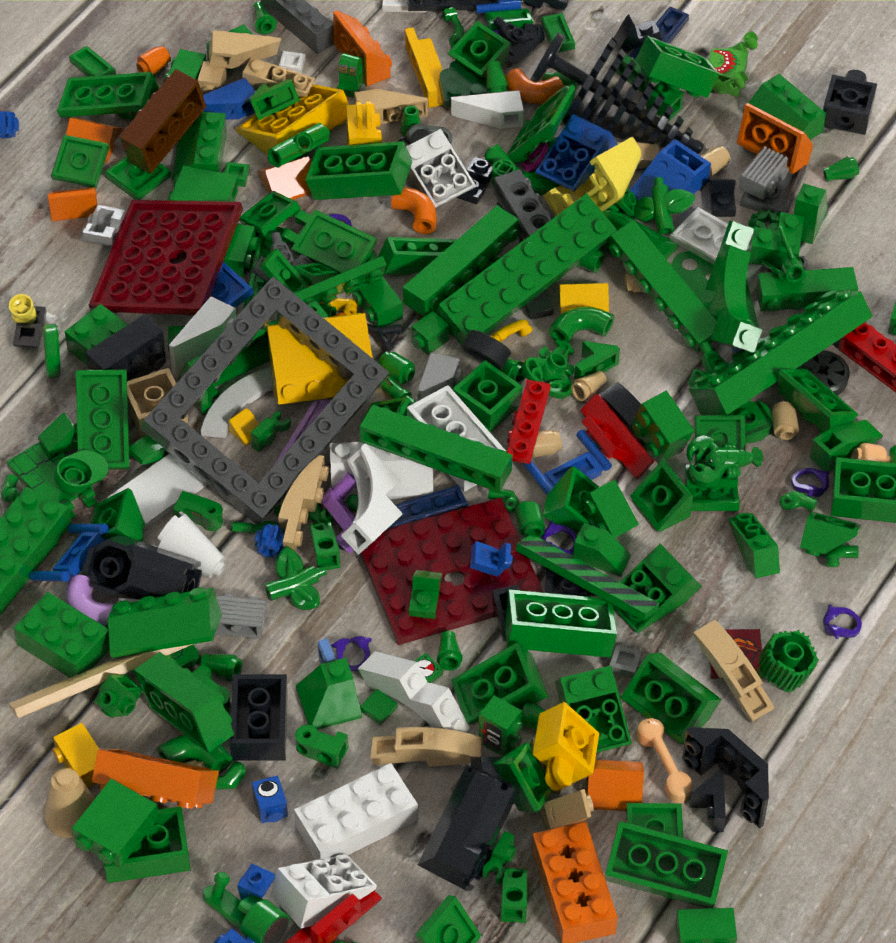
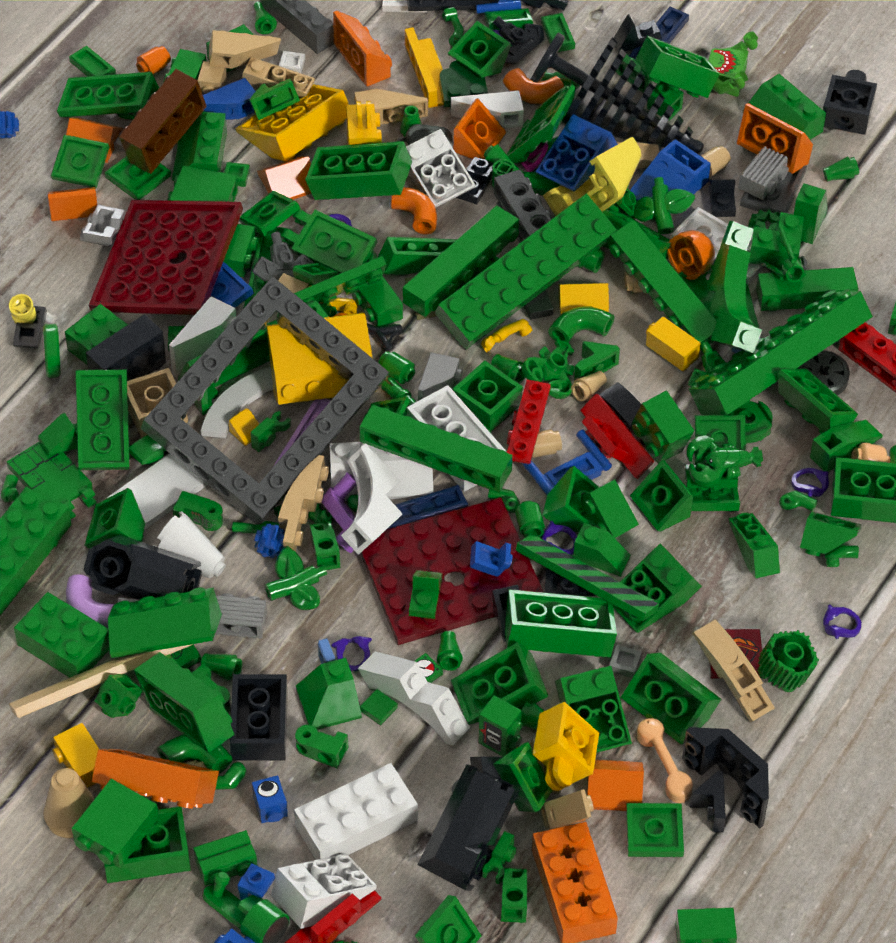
(75, 557): blue plate -> none
(80, 471): green cap -> none
(227, 855): none -> green brick
(278, 266): green slope -> none
(298, 145): green piece -> none
(350, 74): green leg -> none
(426, 744): tan slope -> none
(430, 333): green brick -> none
(477, 131): none -> orange slope
(486, 348): black tyre -> none
(495, 78): green cone -> none
(666, 865): green brick -> none
(672, 343): none -> yellow brick
(691, 253): none -> orange cylinder
(785, 421): tan brick -> none

